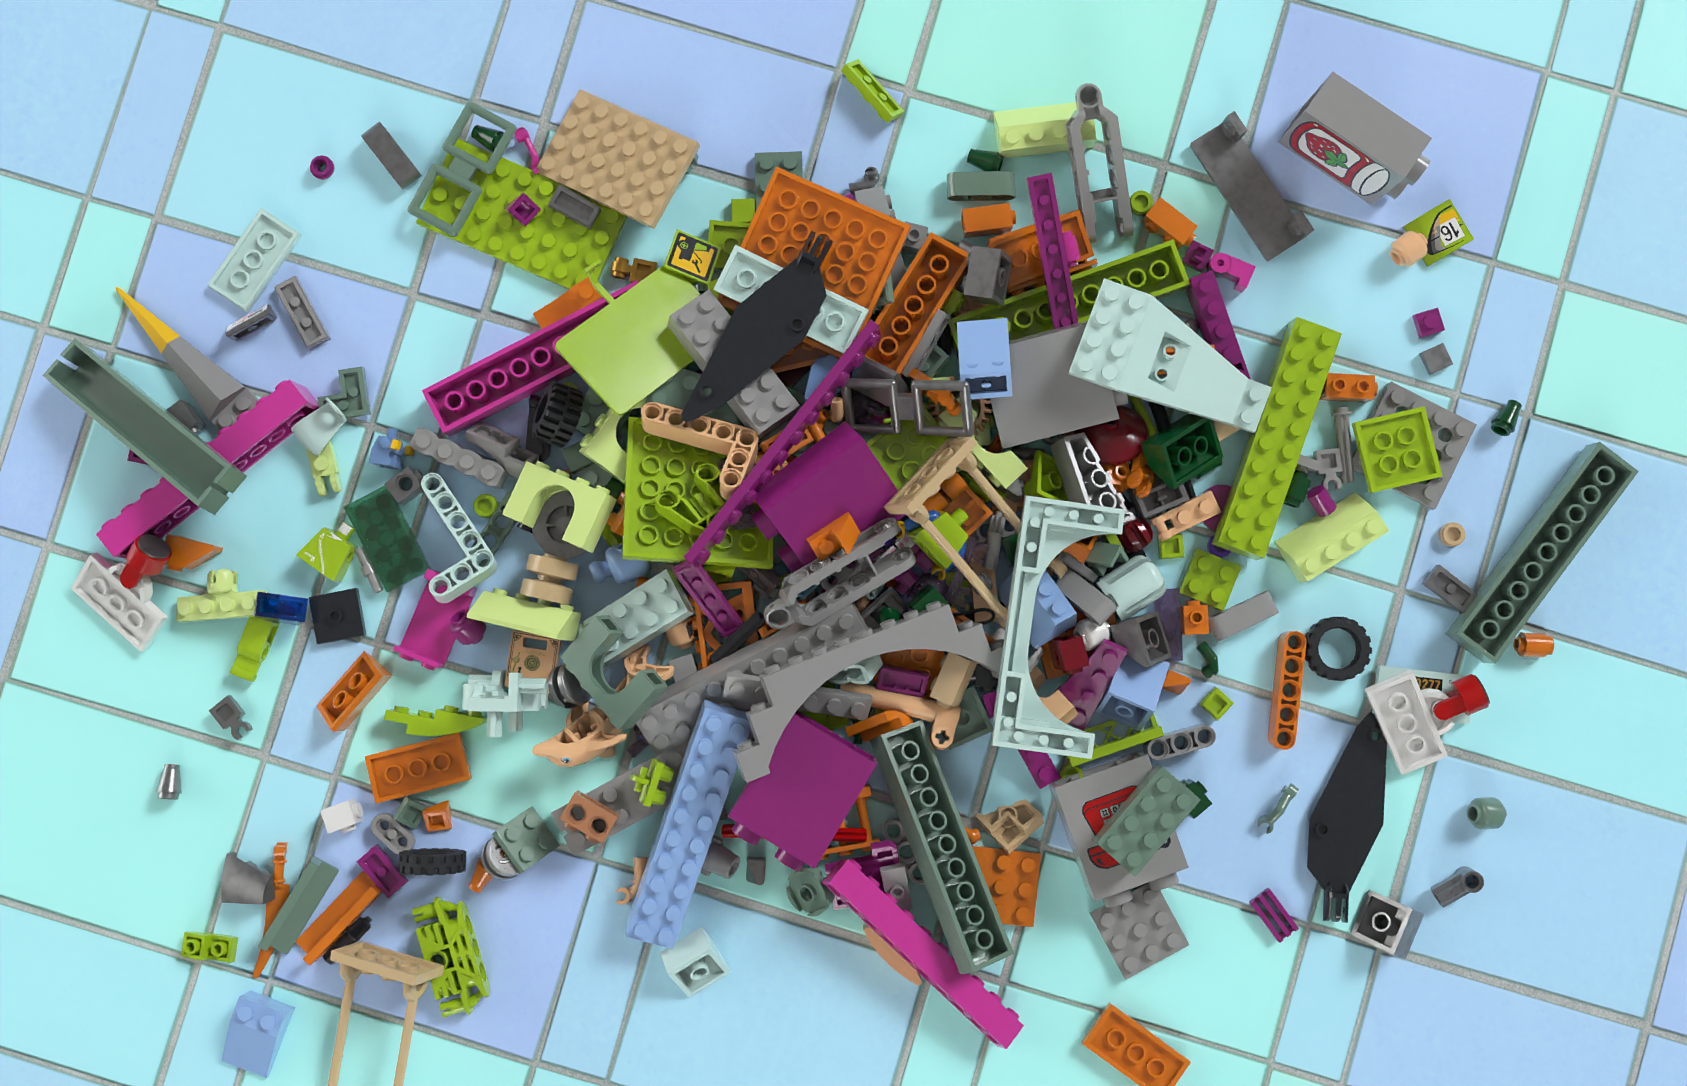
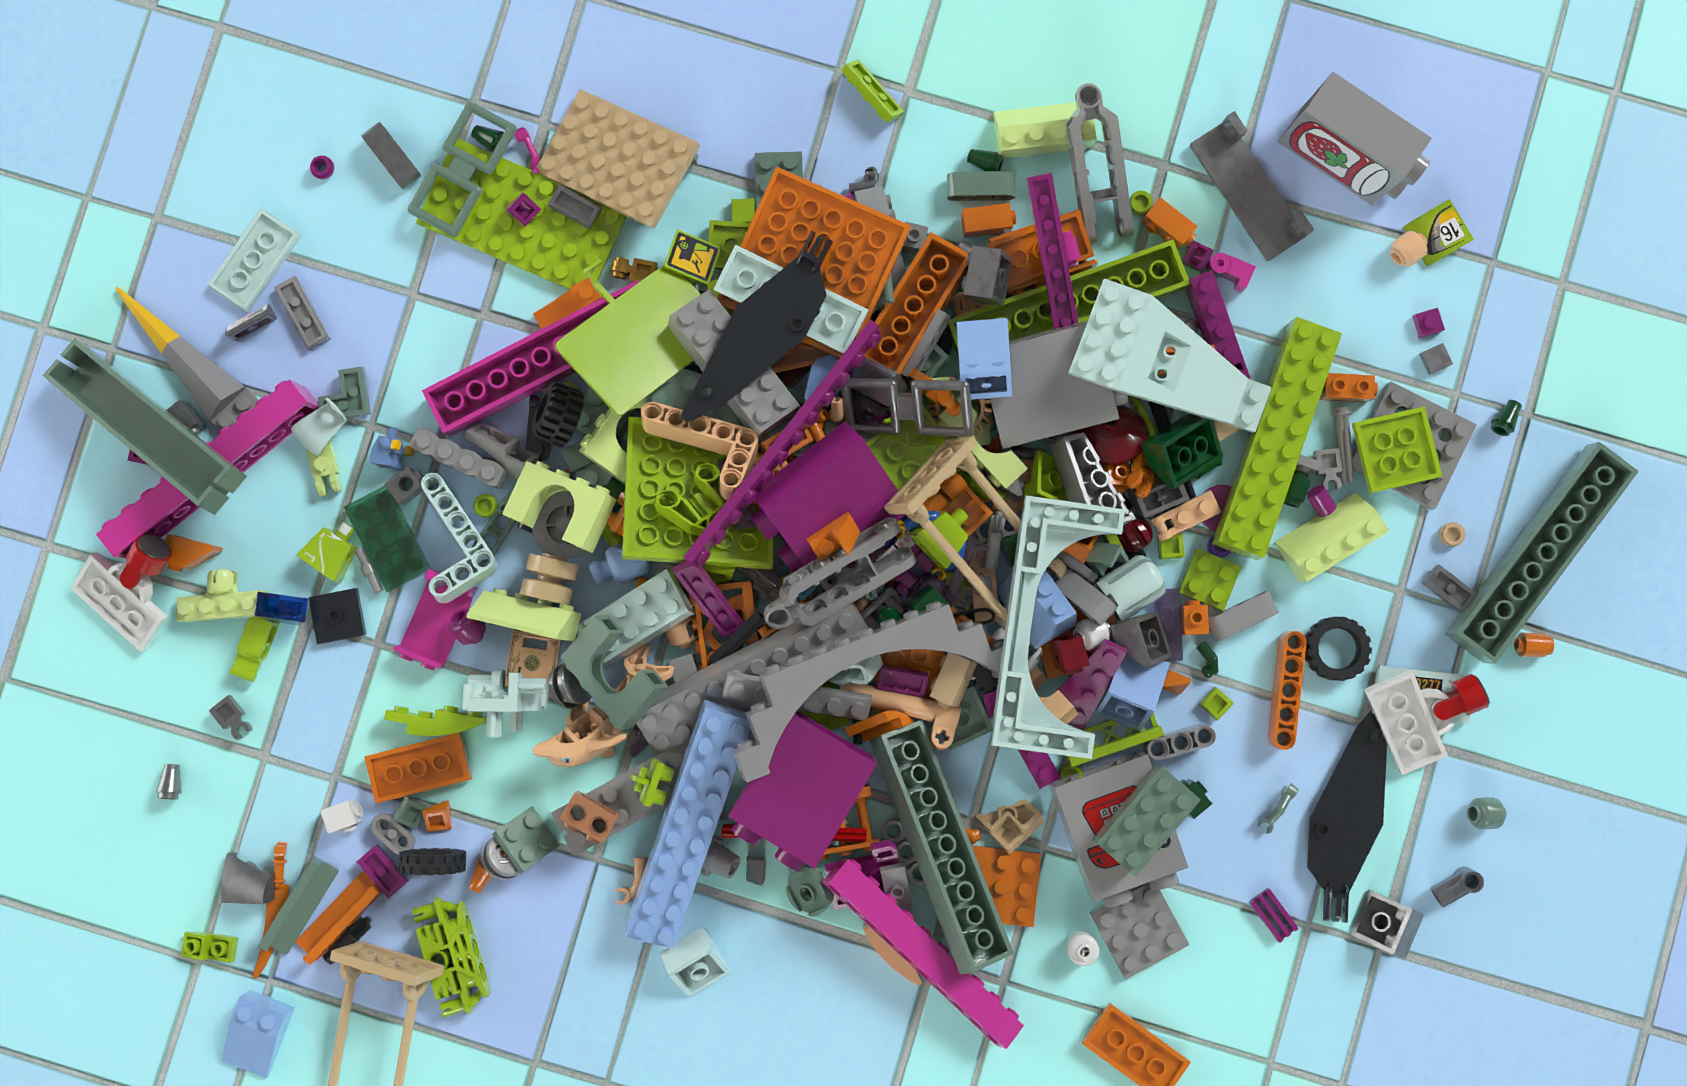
(353, 692): orange slope -> none
(954, 303): lime tile -> none
(1076, 943): none -> white head

